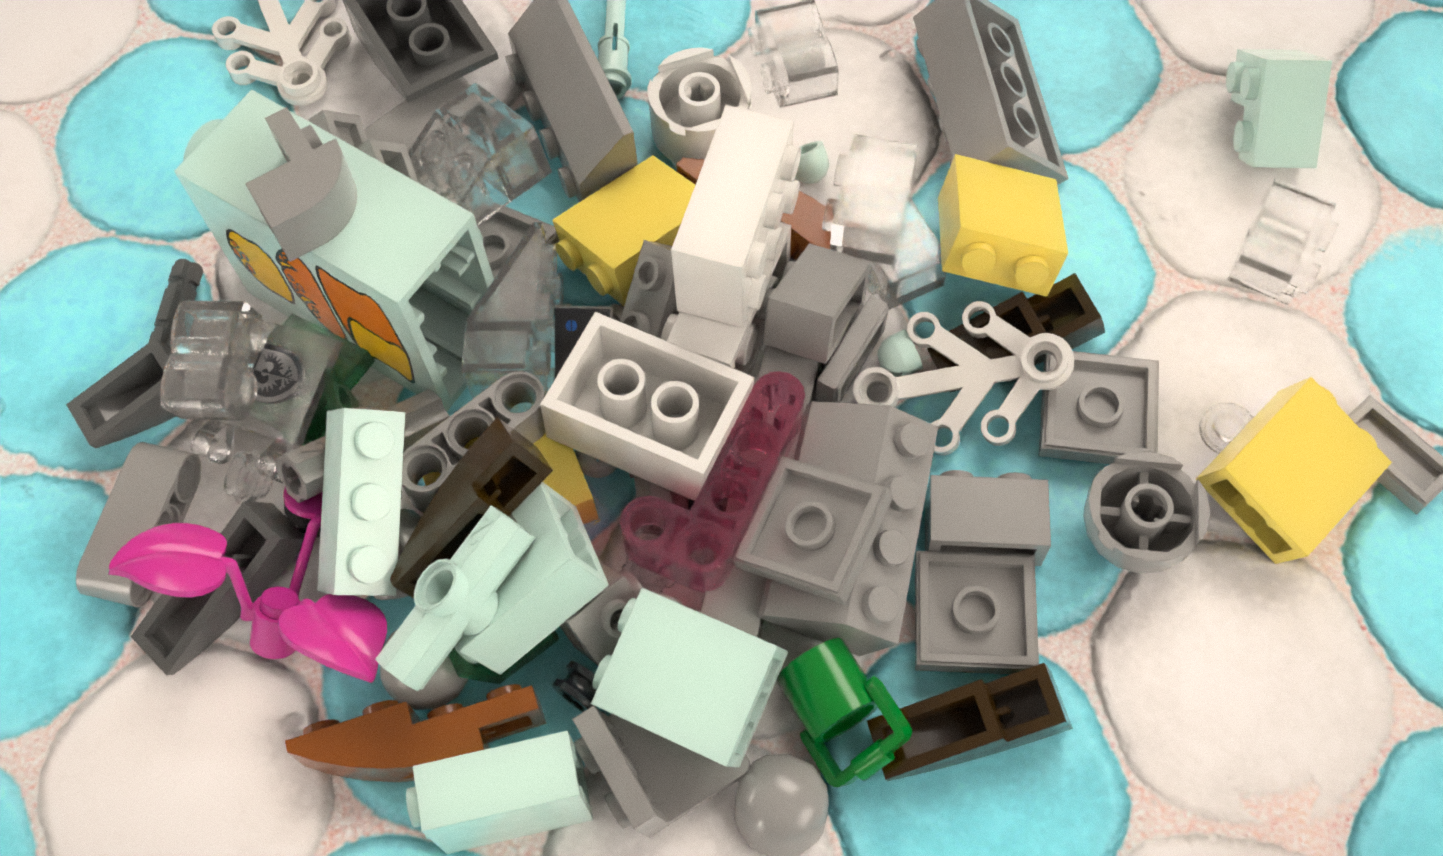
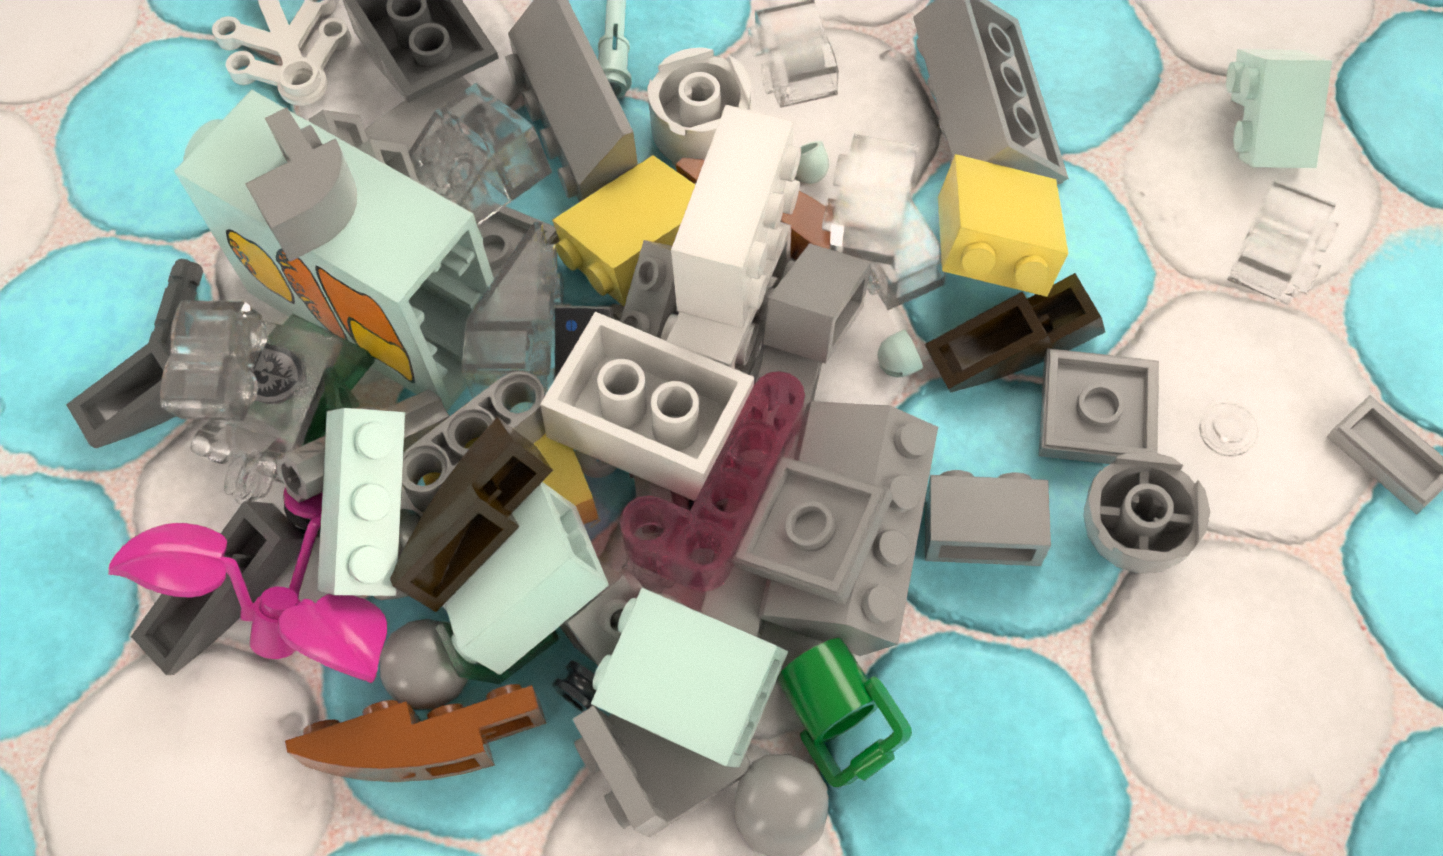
(149, 492): light grey beam -> none
(455, 599): light aqua piece -> none
(500, 793): light aqua brick -> none
(852, 352): light grey tile -> none
(974, 373): white plant -> none
(975, 612): light grey plate -> none
(976, 722): dark brown slope -> none
(1294, 471): light yellow brick -> none

